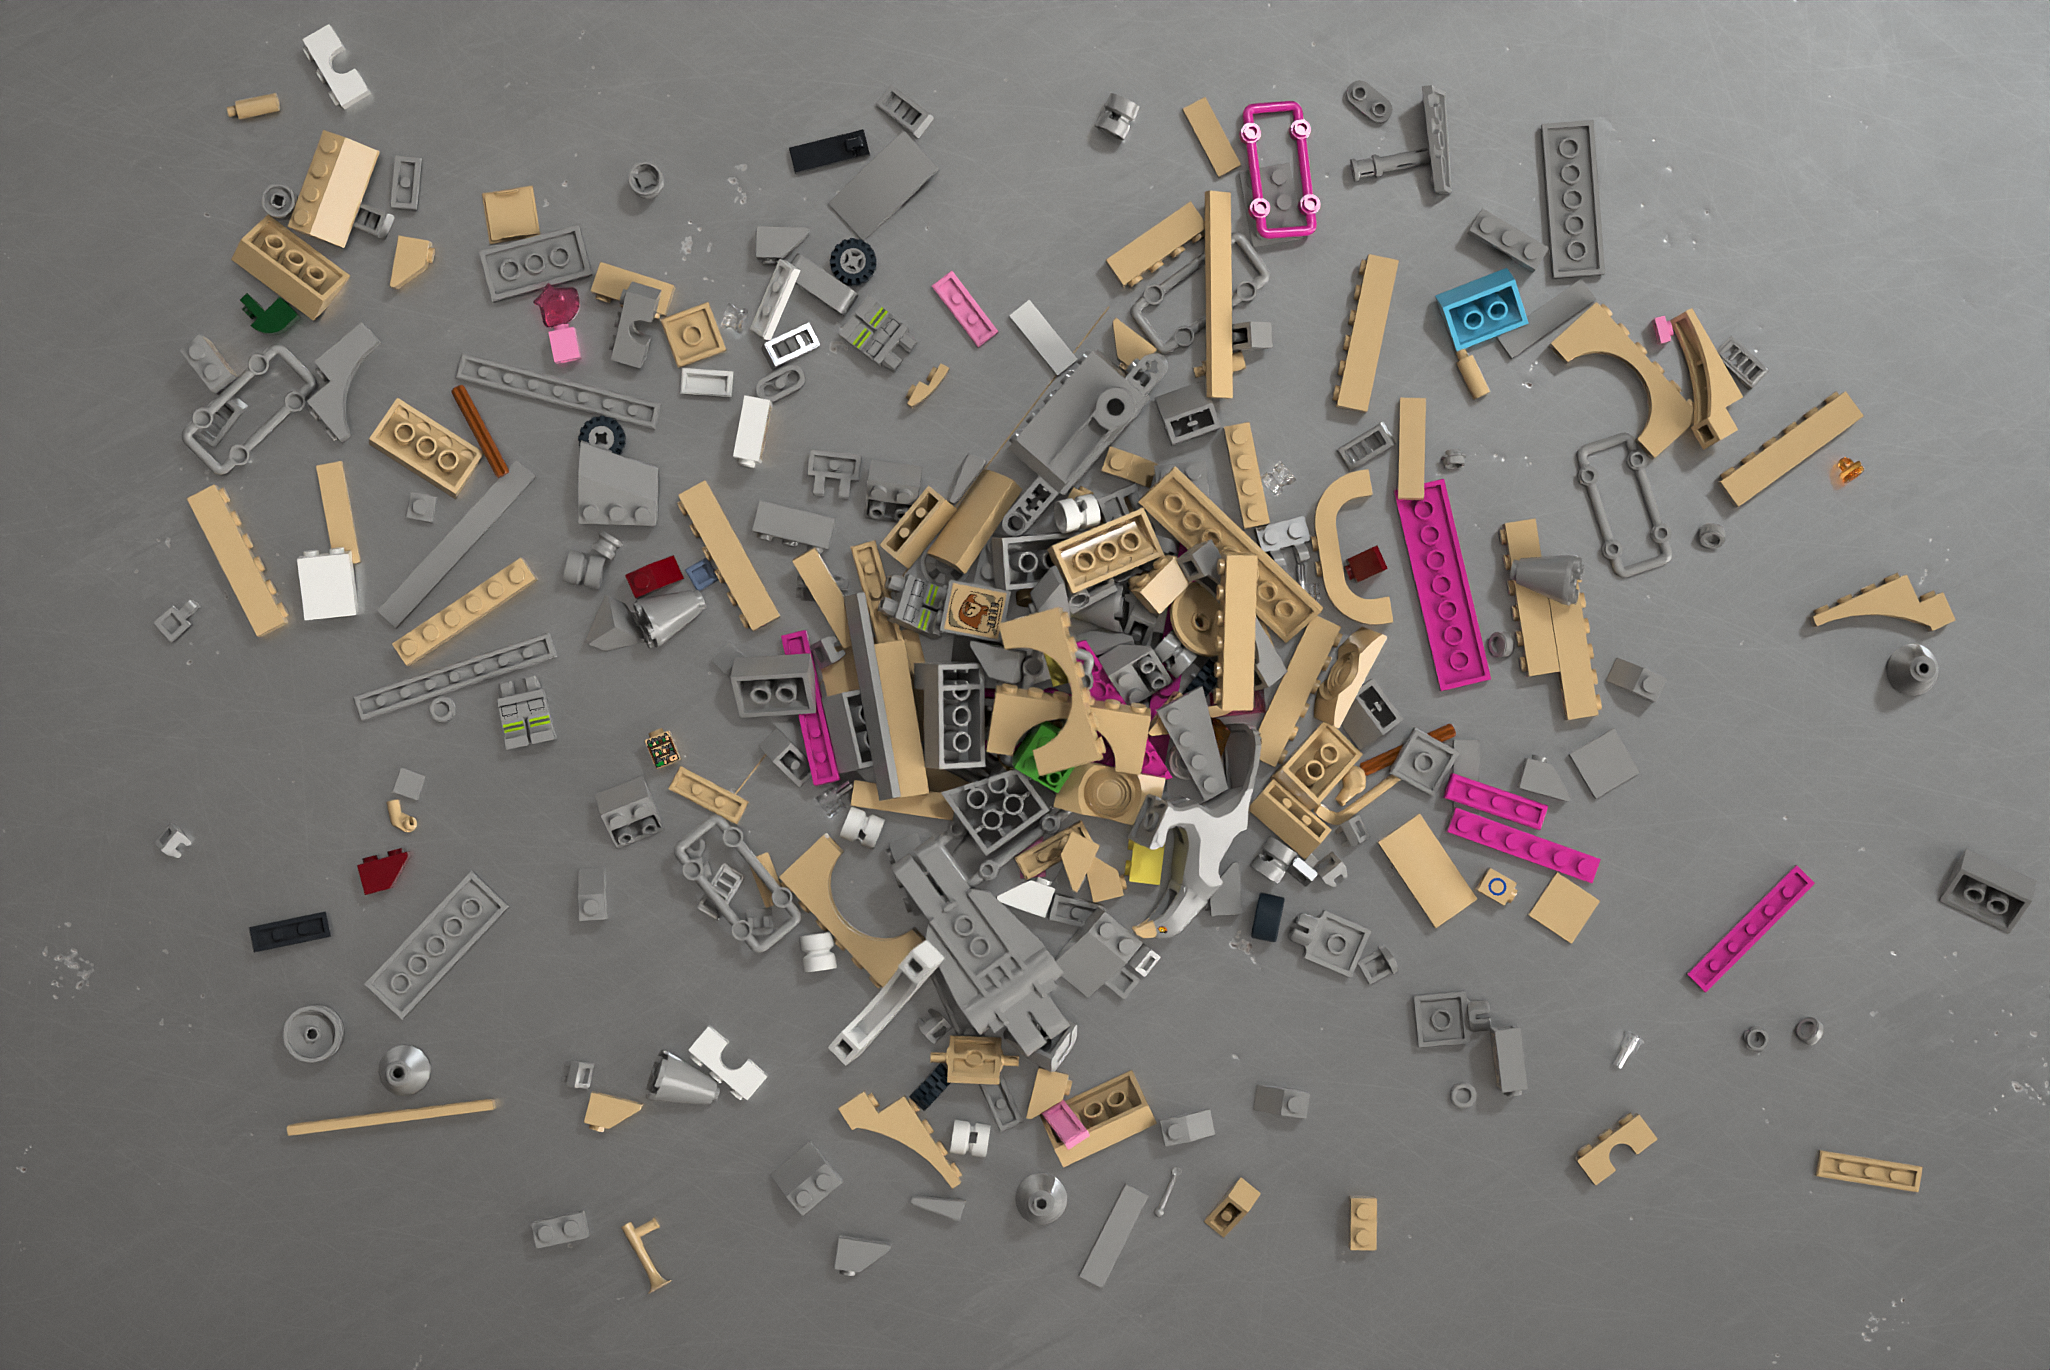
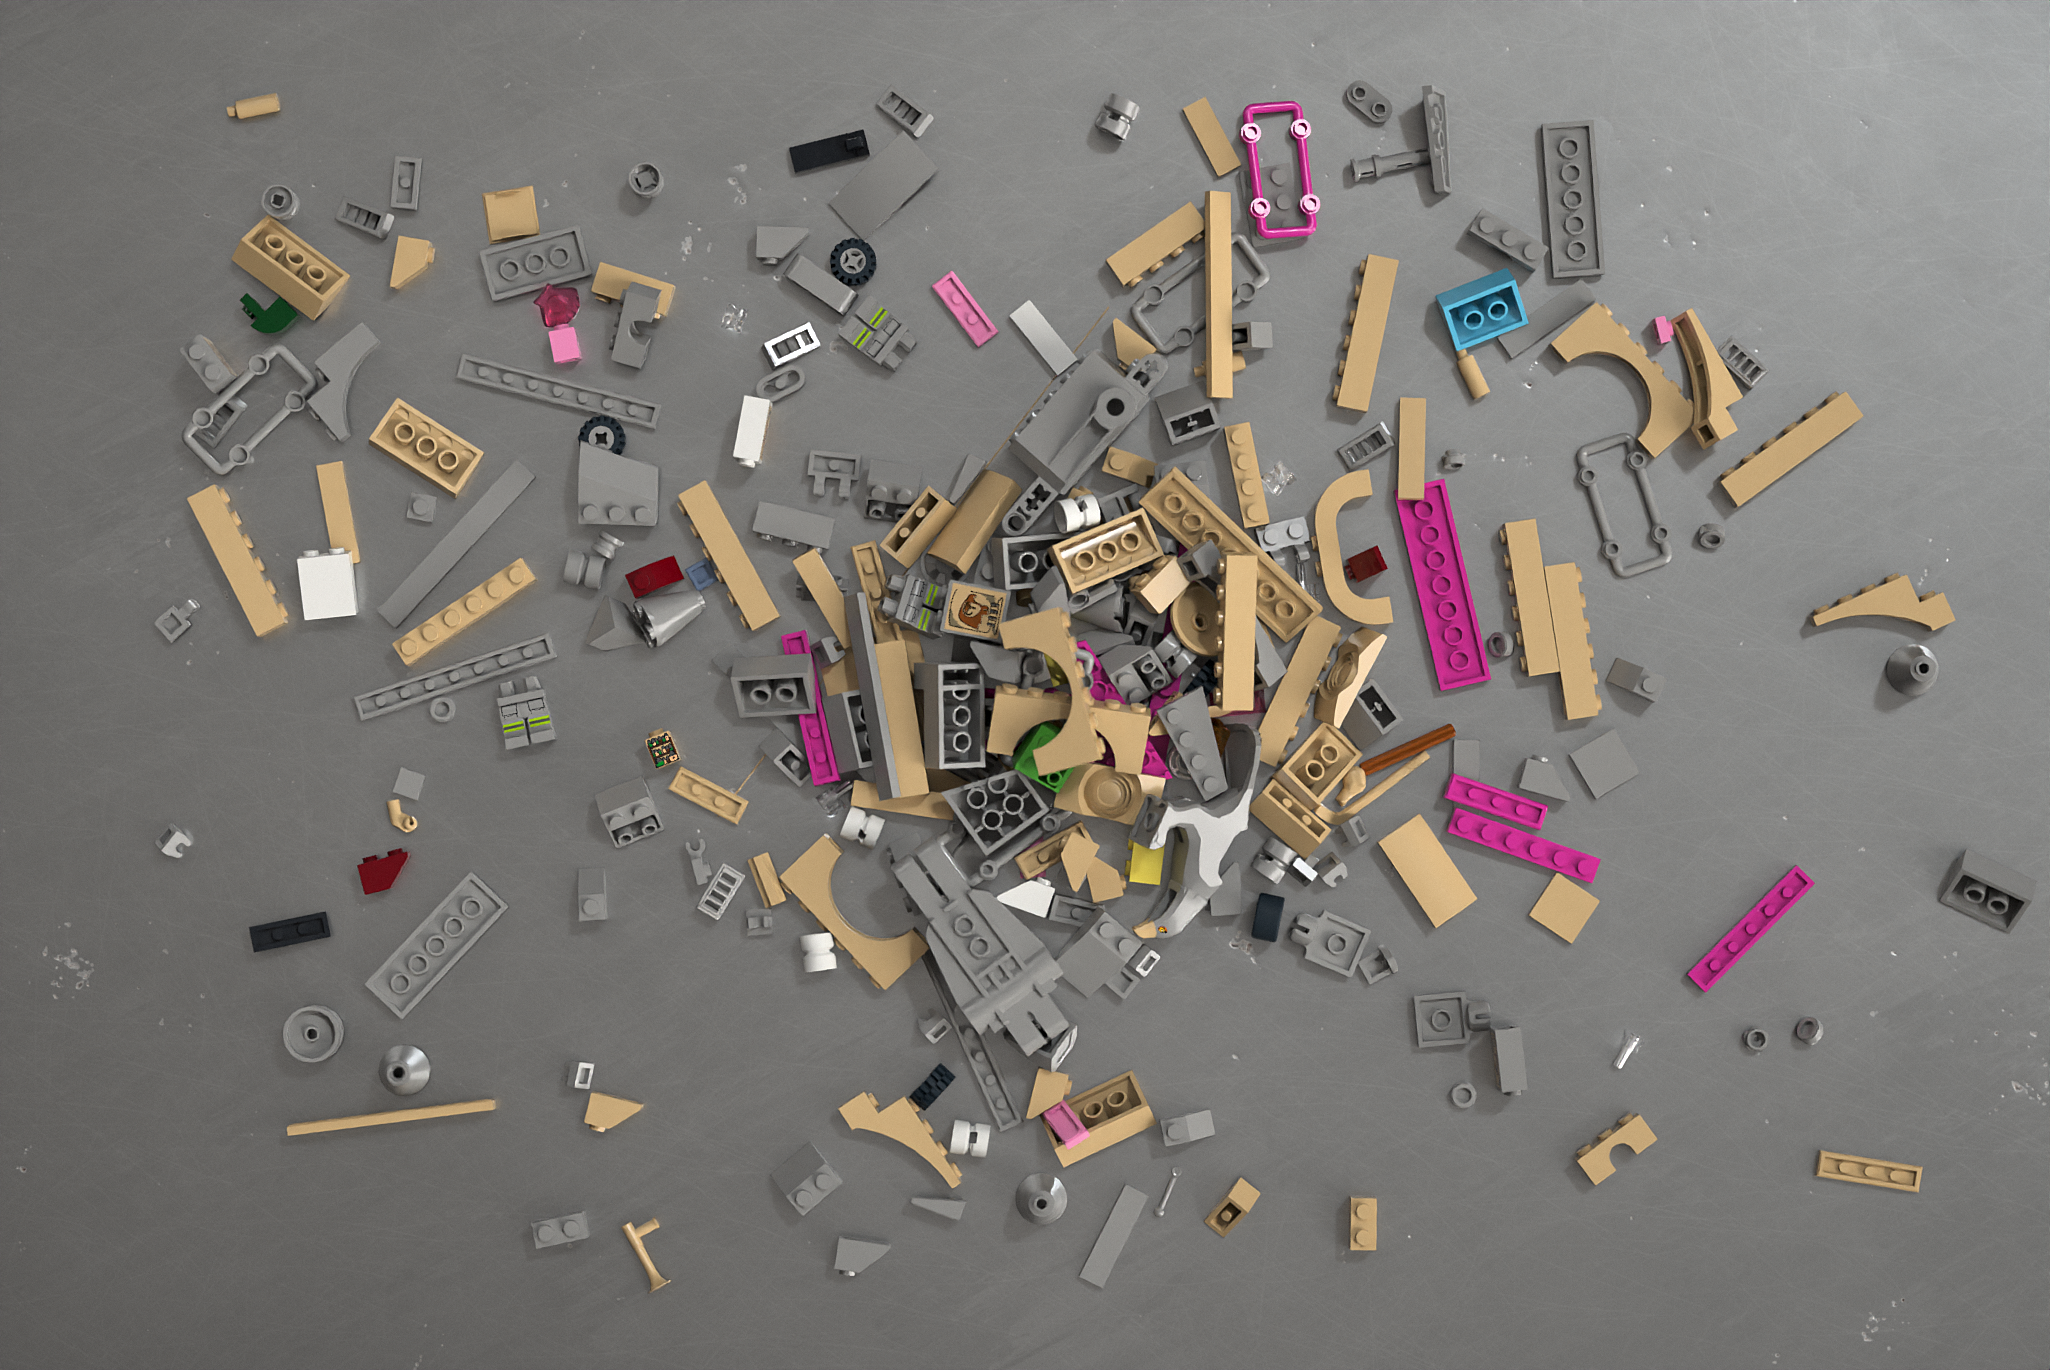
(323, 48): white arch -> none
(333, 189): tan slope -> none
(480, 431): dark orange axle -> none
(680, 1082): light grey cone -> none
(693, 335): tan tile -> none
(706, 382): white tile -> none
(708, 1051): white arch -> none
(733, 838): light grey bar -> none
(775, 299): white tile -> none
(879, 1012): white arch -> none
(921, 392): tan slope -> none
(974, 1060): tan plate -> none
(1282, 1101): light grey slope -> none
(1424, 762): light grey tile -> none
(1497, 887): tan brick -> none
(1550, 576): light grey cone -> none
(1851, 472): clear orange tile -> none

